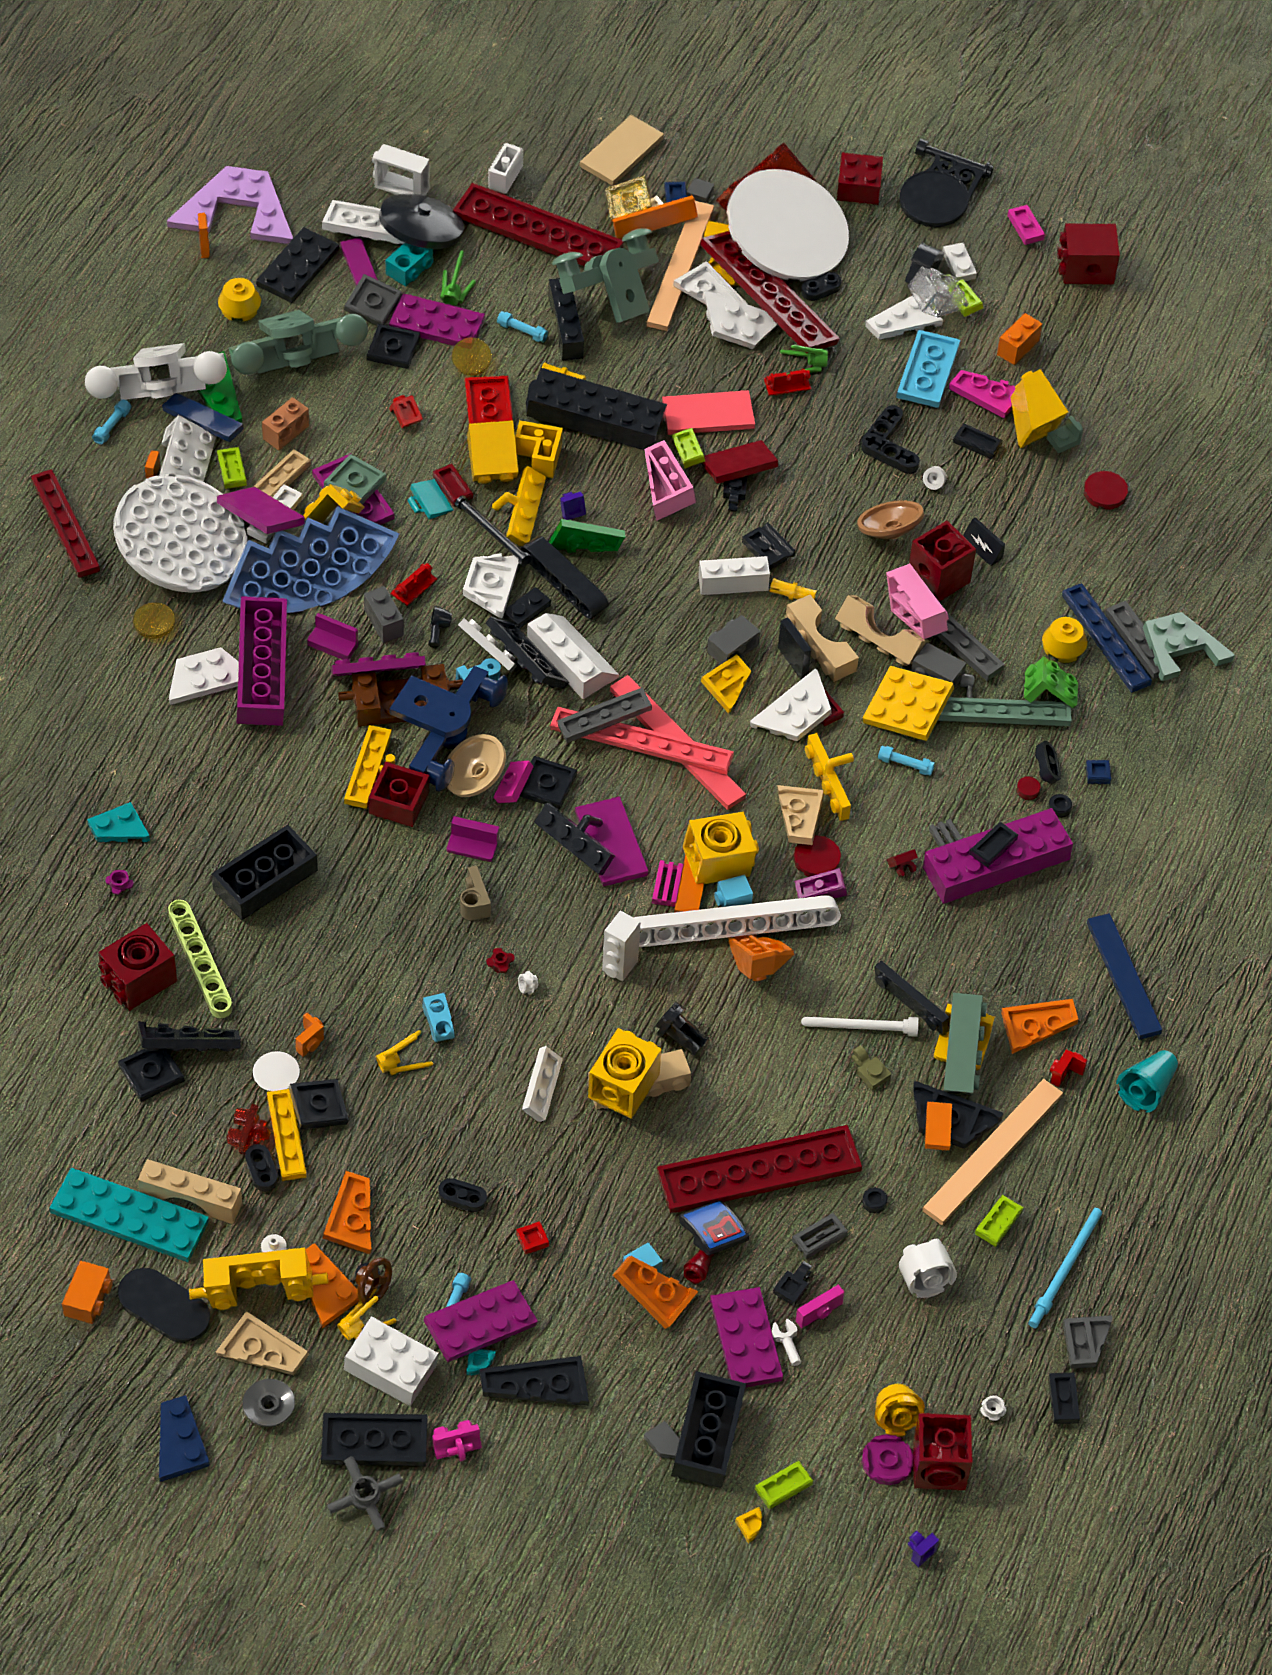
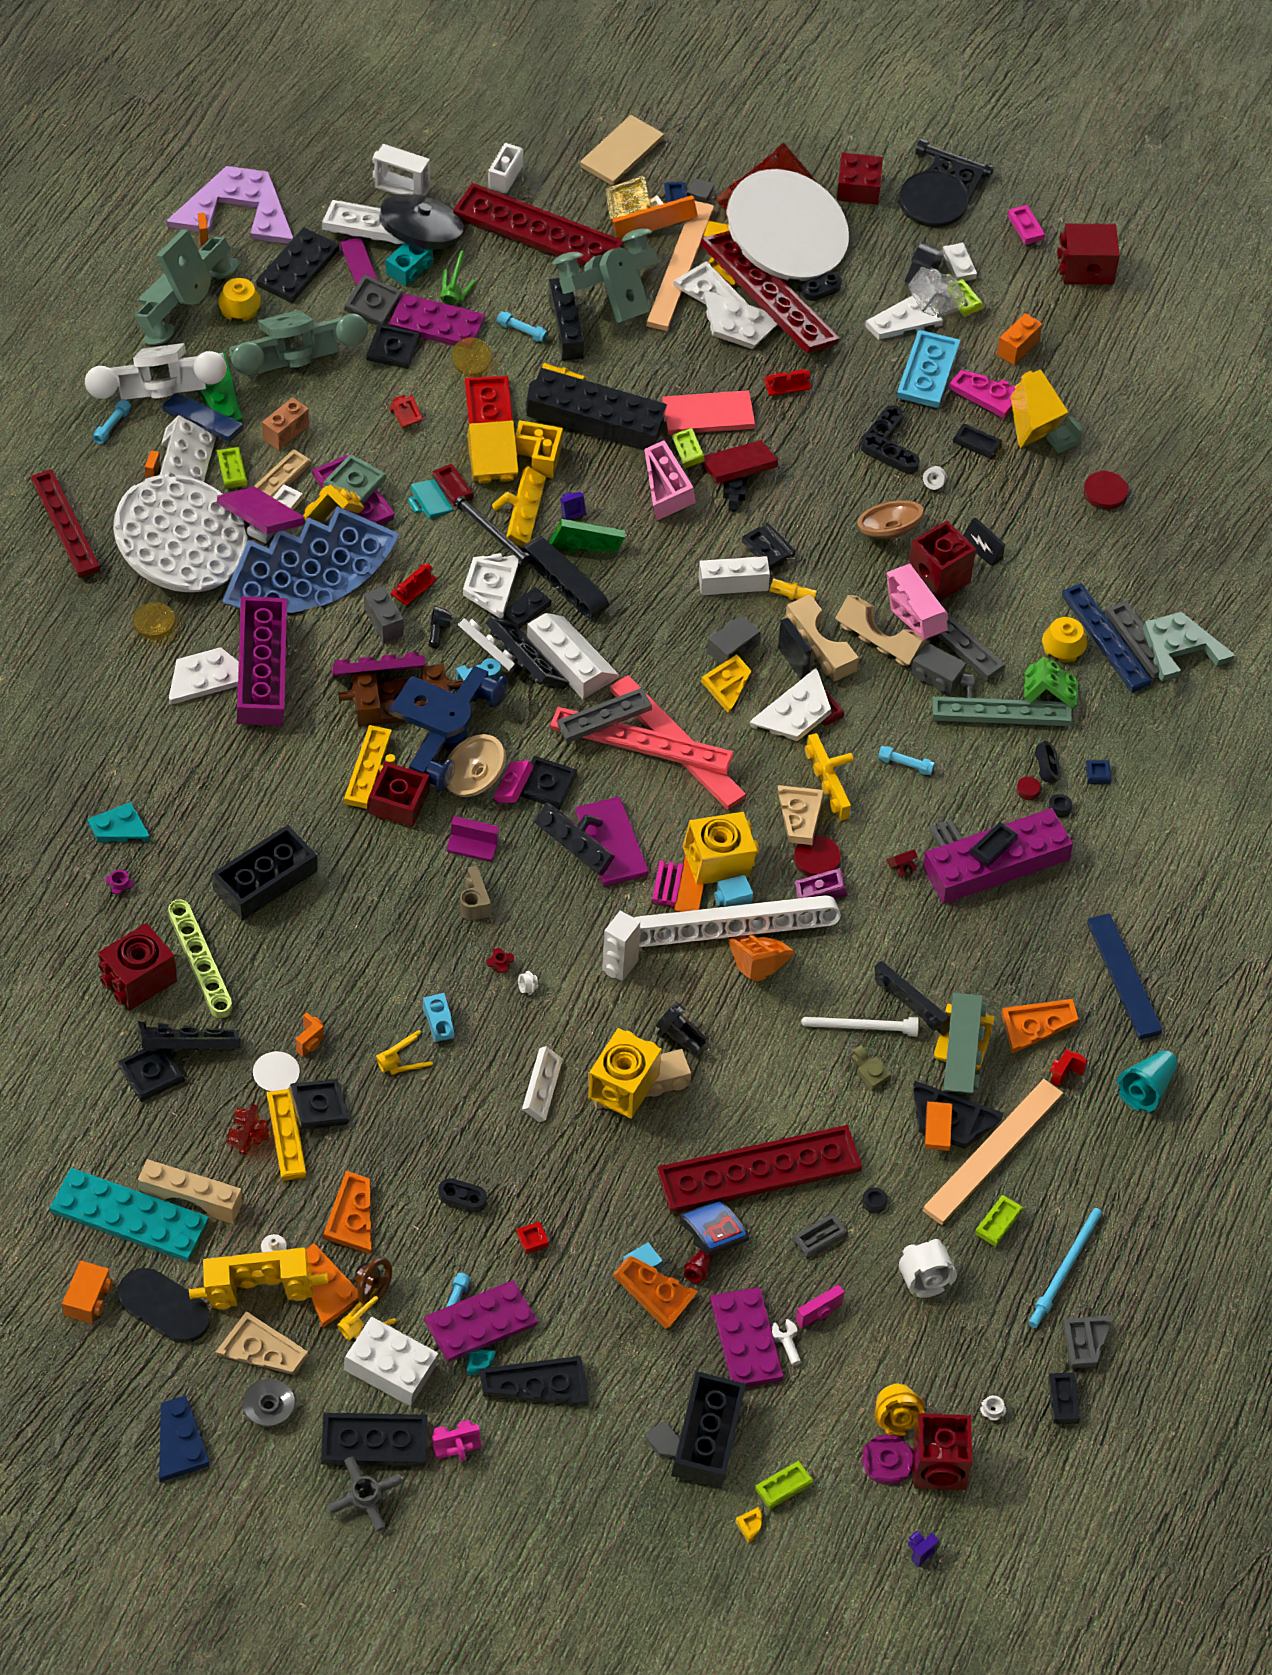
(184, 281): none -> sand green piece
(263, 1169): black plate -> none
(333, 637): magenta panel -> none
(793, 1286): black plate -> none
(816, 357): bright green plant -> none
(908, 703): yellow plate -> none

